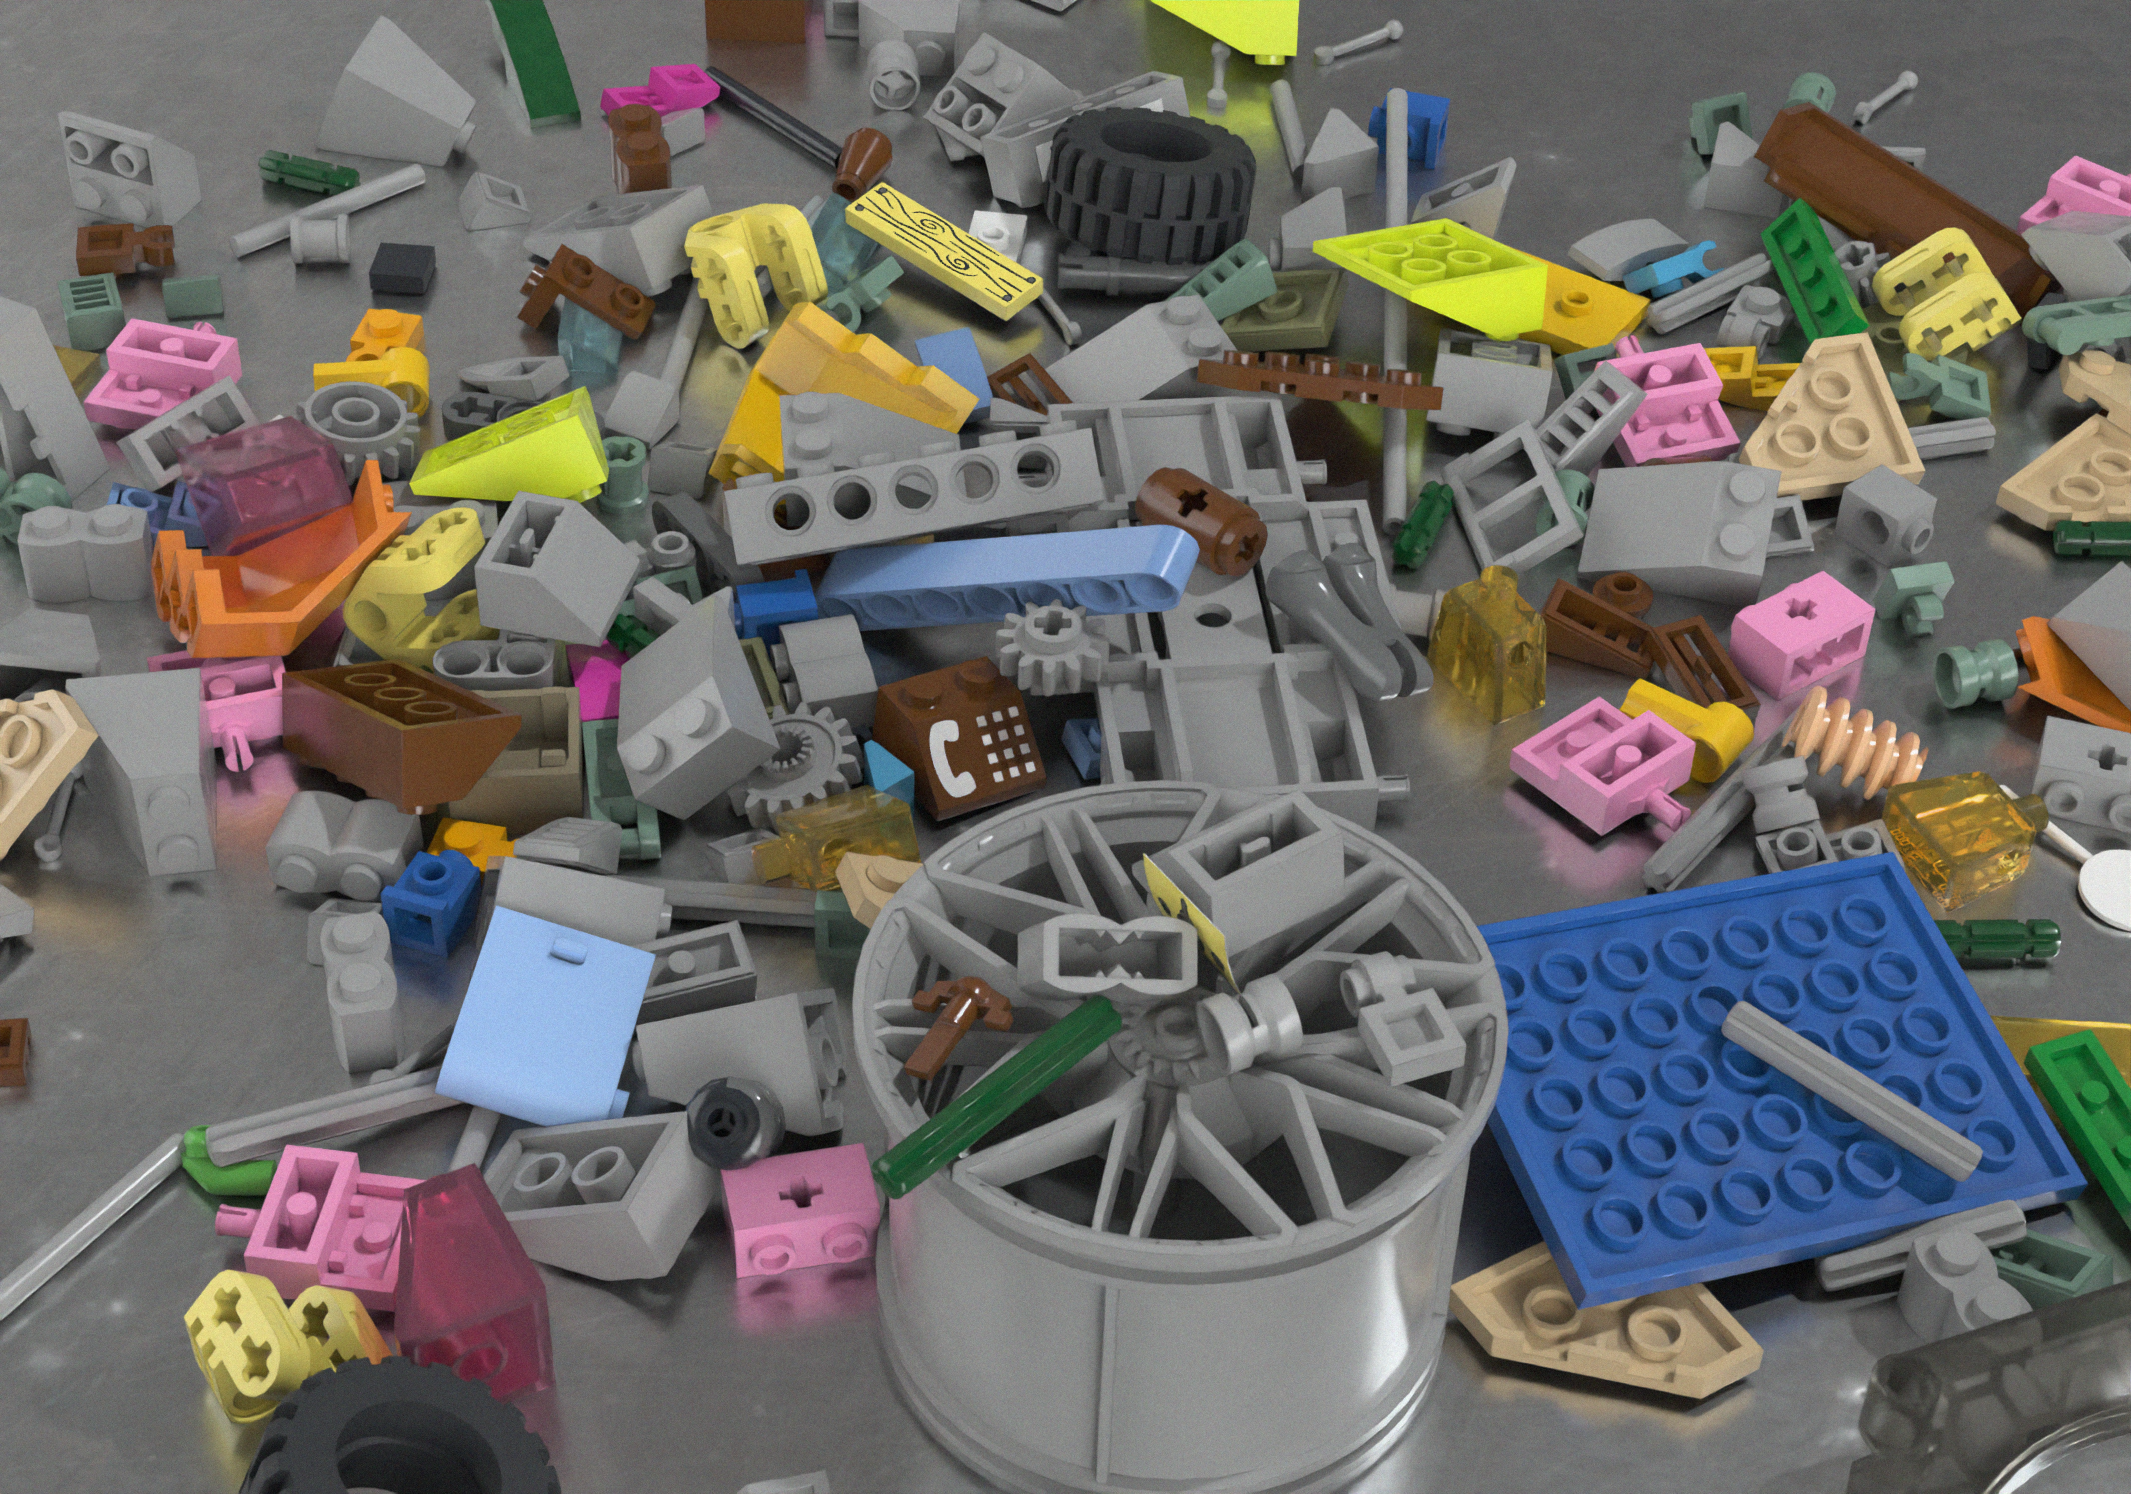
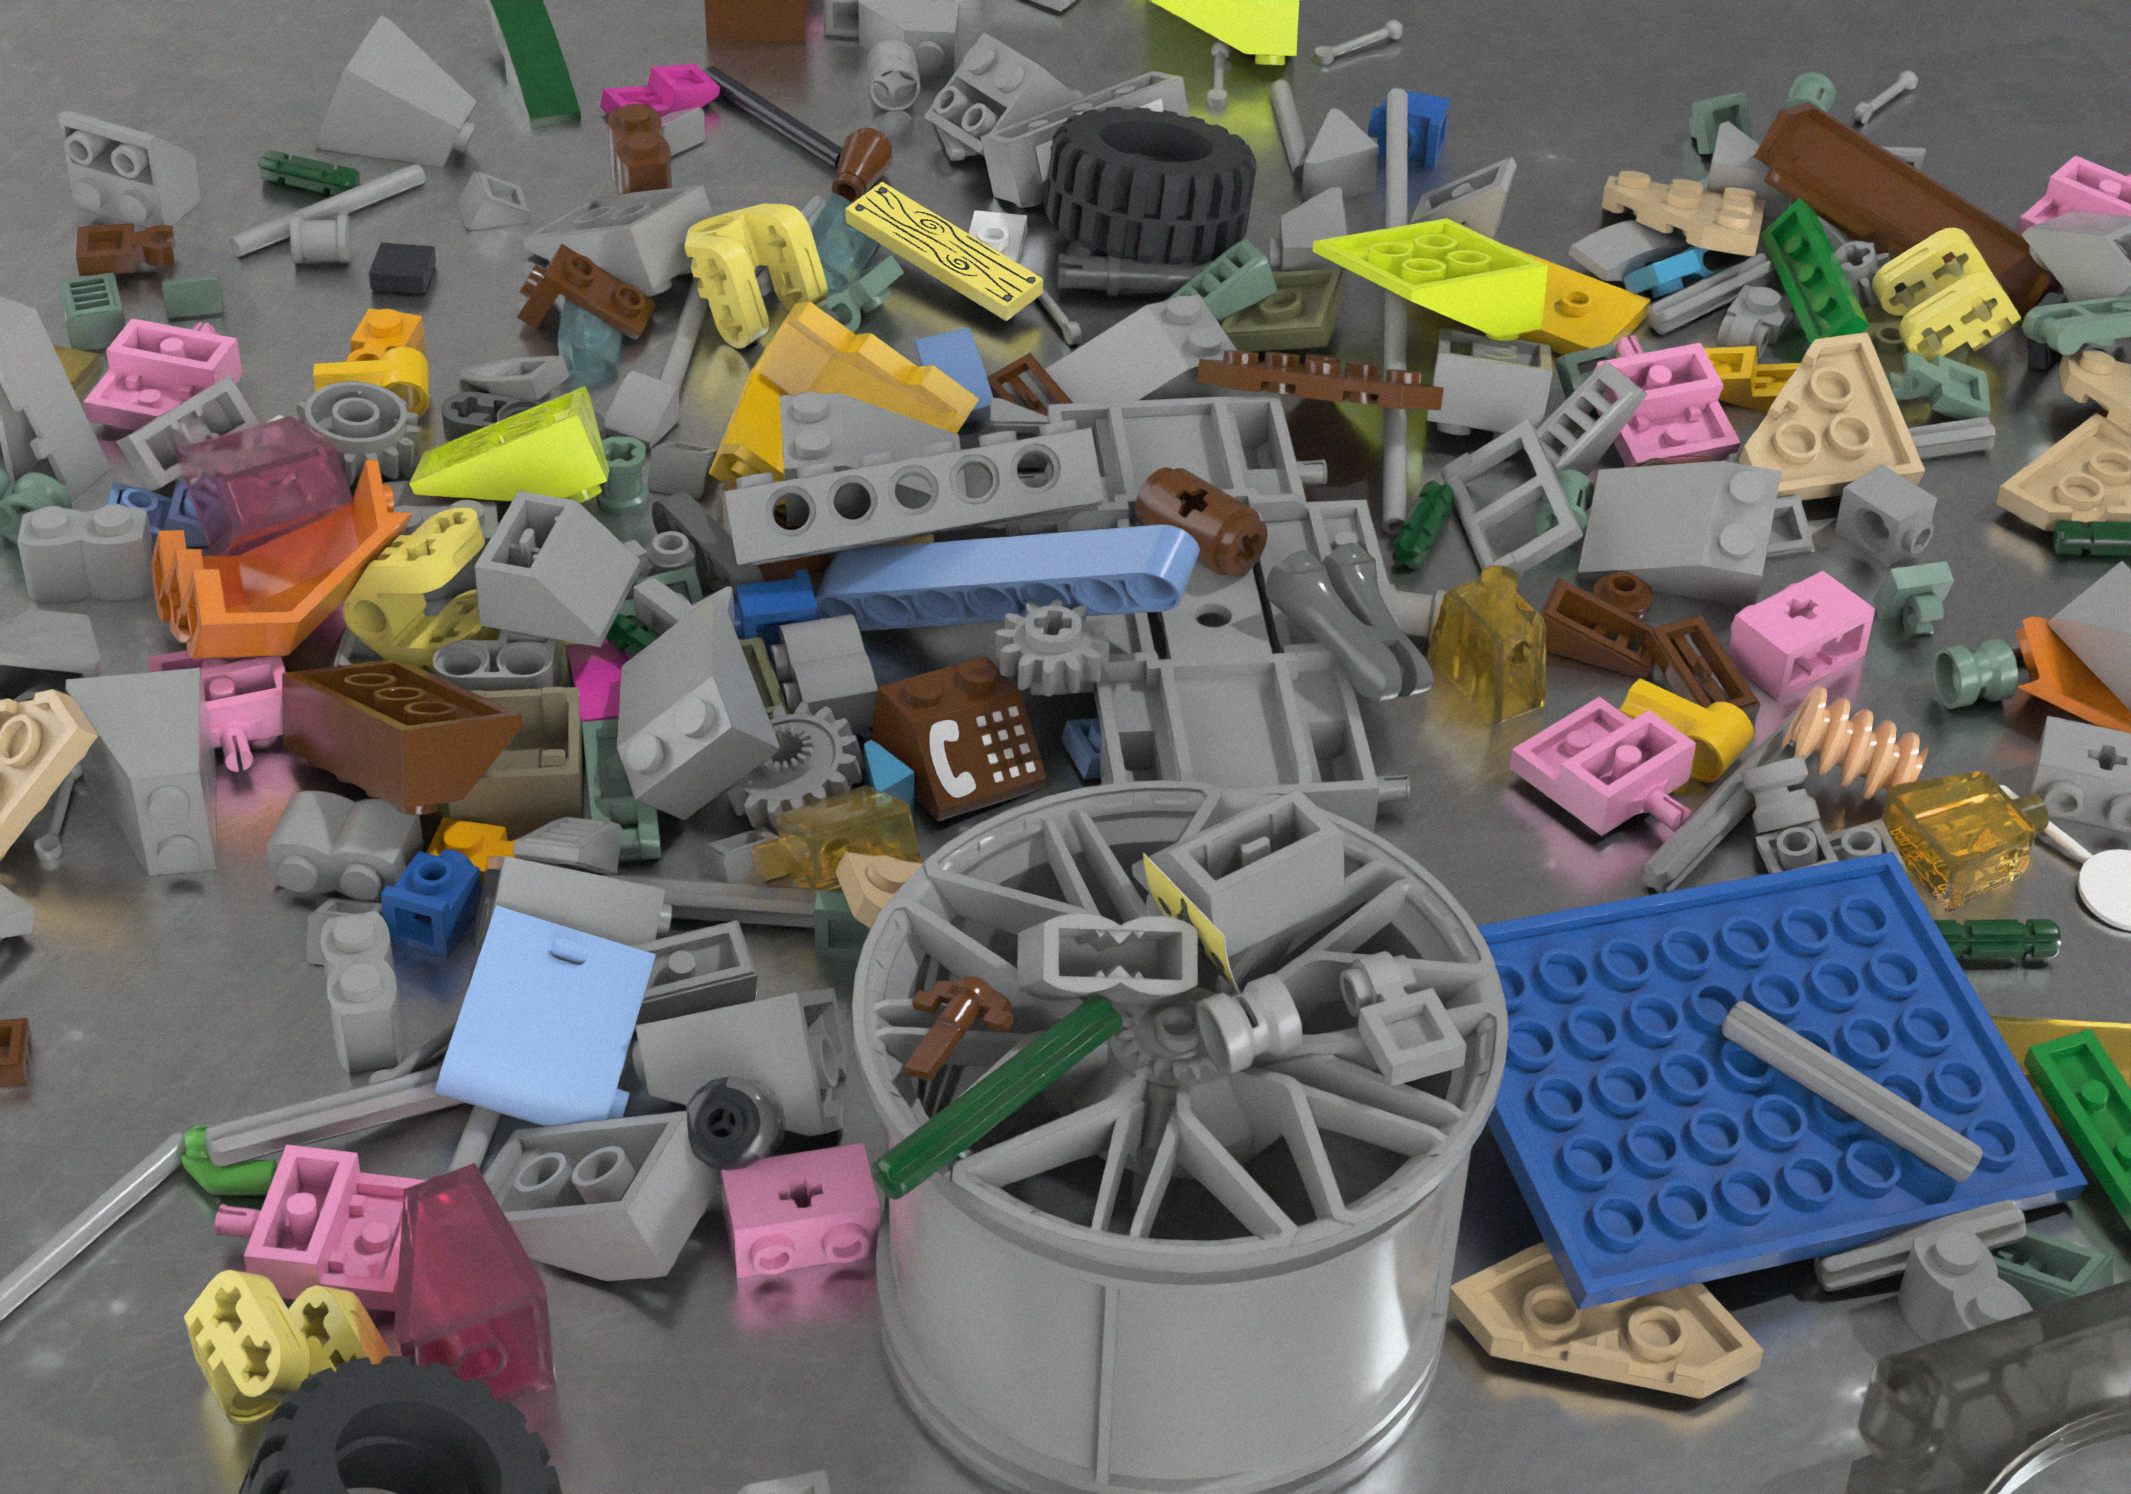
(1708, 219): none -> tan plate

